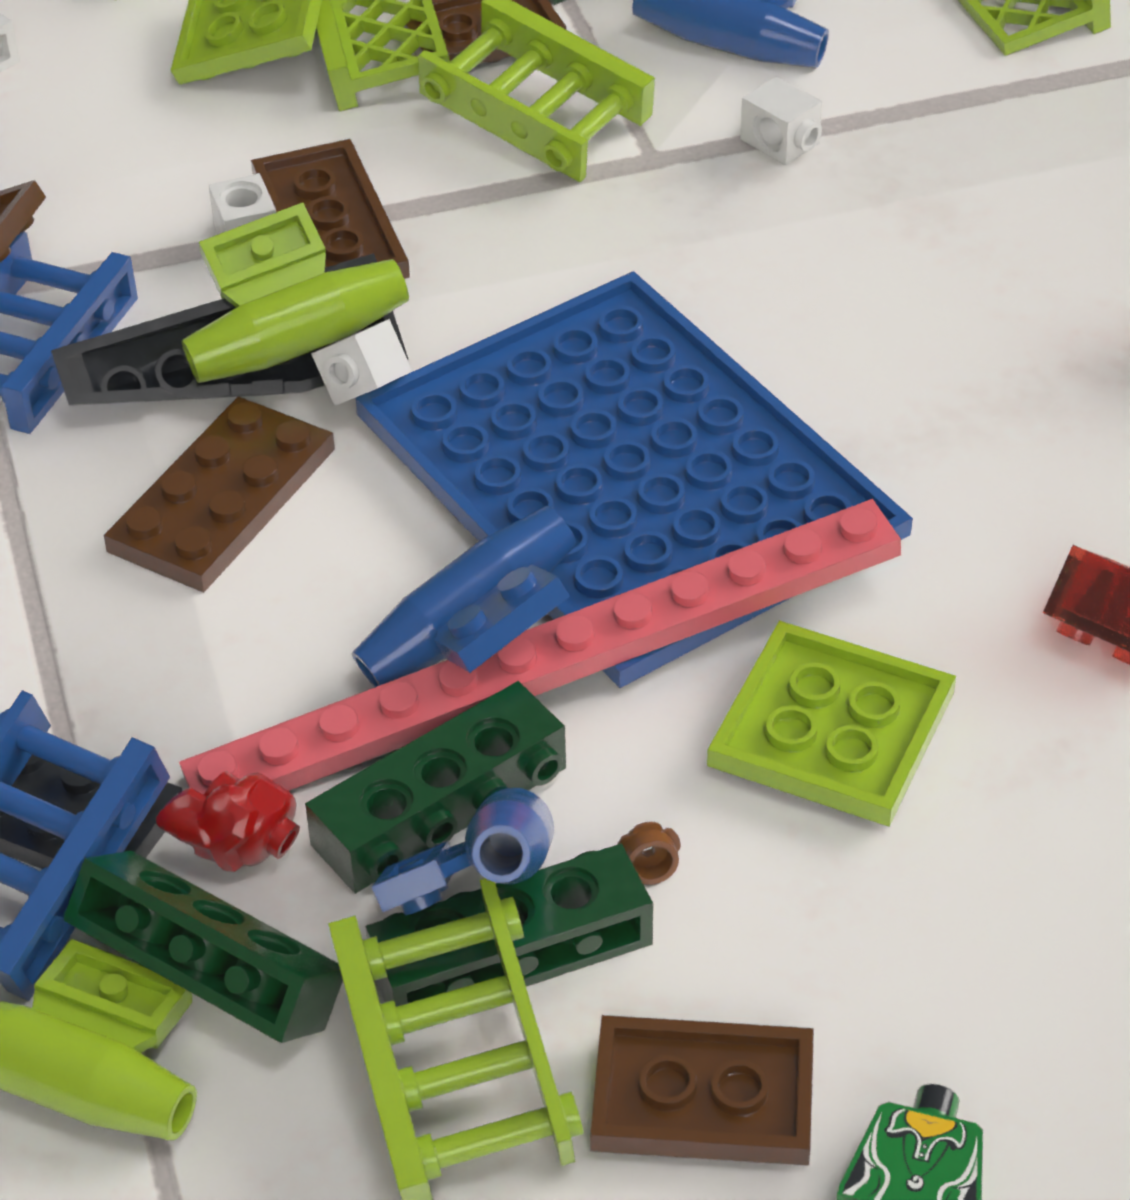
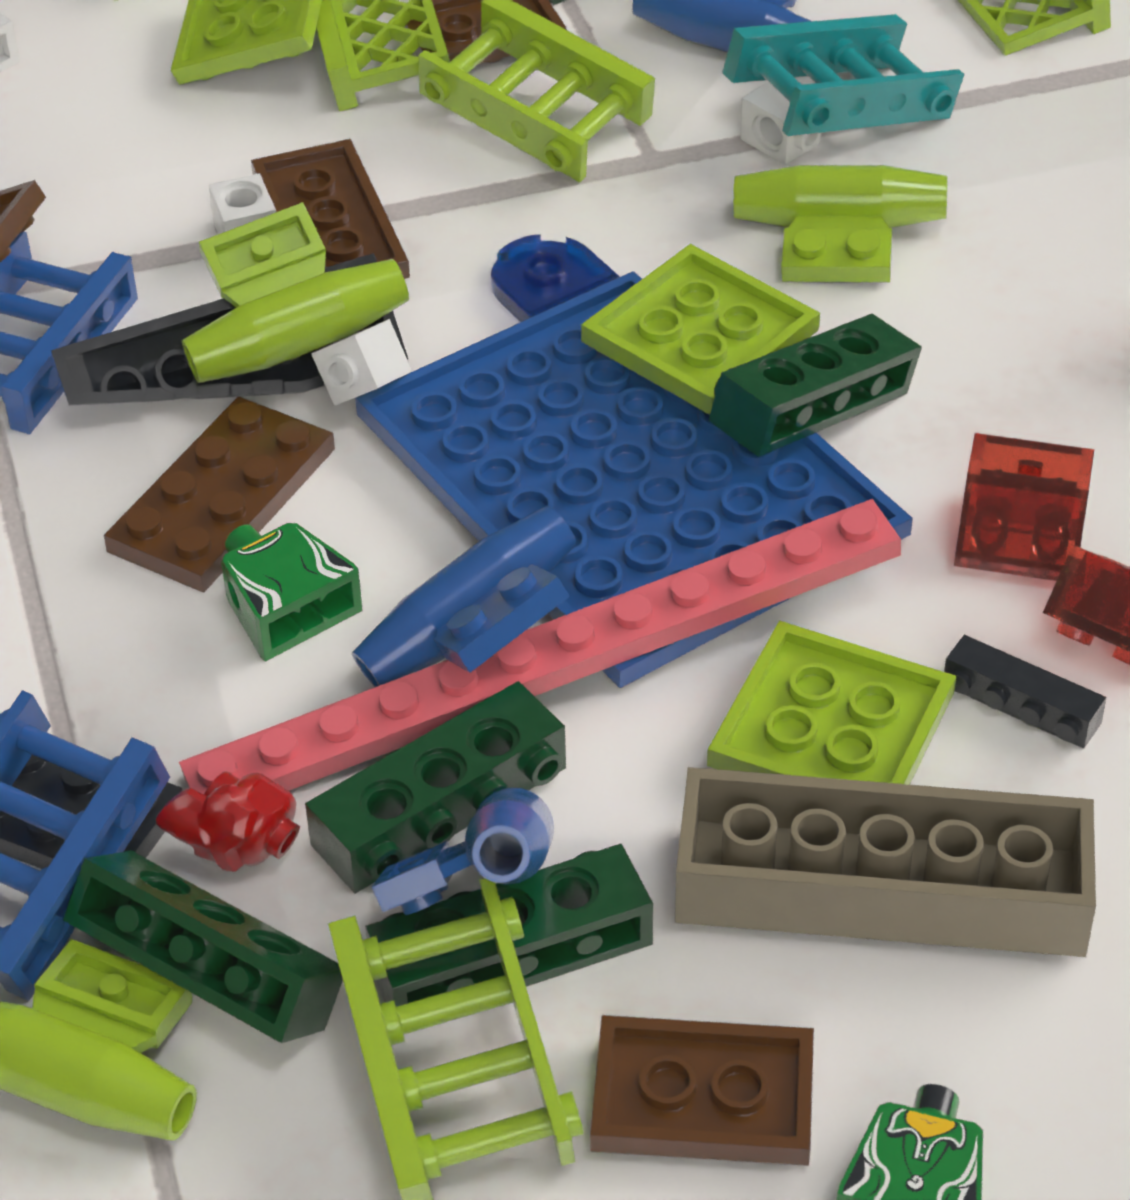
(287, 586): none -> green torso
(544, 274): none -> clear blue tile
(659, 861): dark orange plate -> none
(695, 322): none -> lime plate
(814, 384): none -> dark green brick
(839, 215): none -> lime plate
(841, 46): none -> teal fence
(887, 862): none -> dark tan brick
(1022, 506): none -> clear red slope
(1025, 691): none -> black piece

